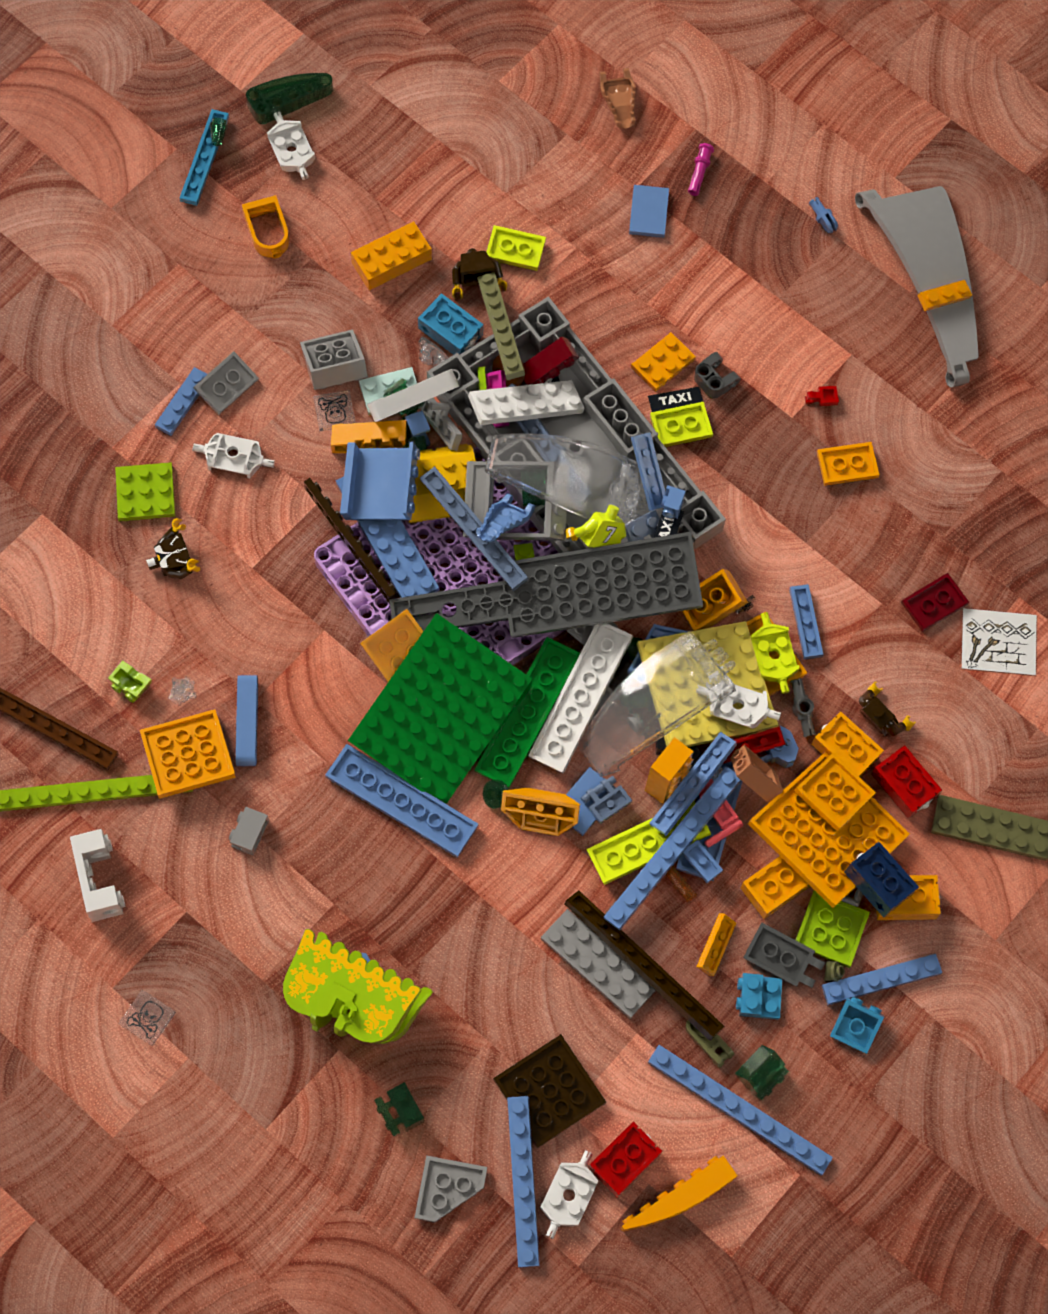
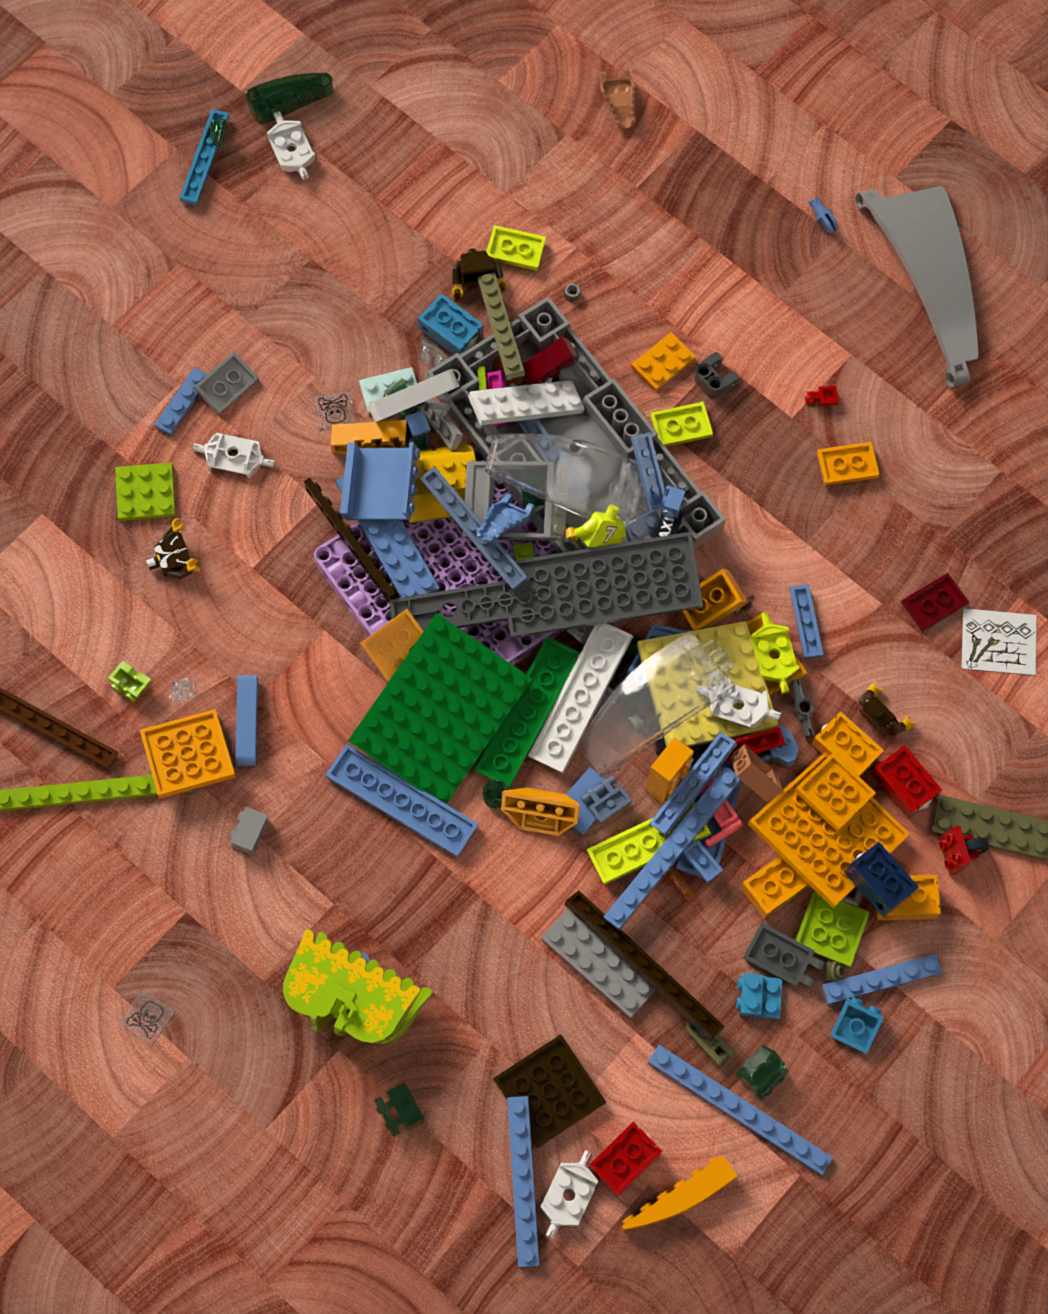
(87, 849): white plate -> none
(259, 208): light orange window -> none
(334, 359): light grey slope -> none
(391, 255): light orange brick -> none
(447, 1186): light grey plate -> none
(572, 287): none -> light grey axle
(649, 211): medium blue tile -> none
(675, 399): black sticker -> none
(702, 163): dark pink pin -> none
(716, 944): light orange plate -> none
(944, 295): light orange plate -> none
(960, 849): none -> red plate

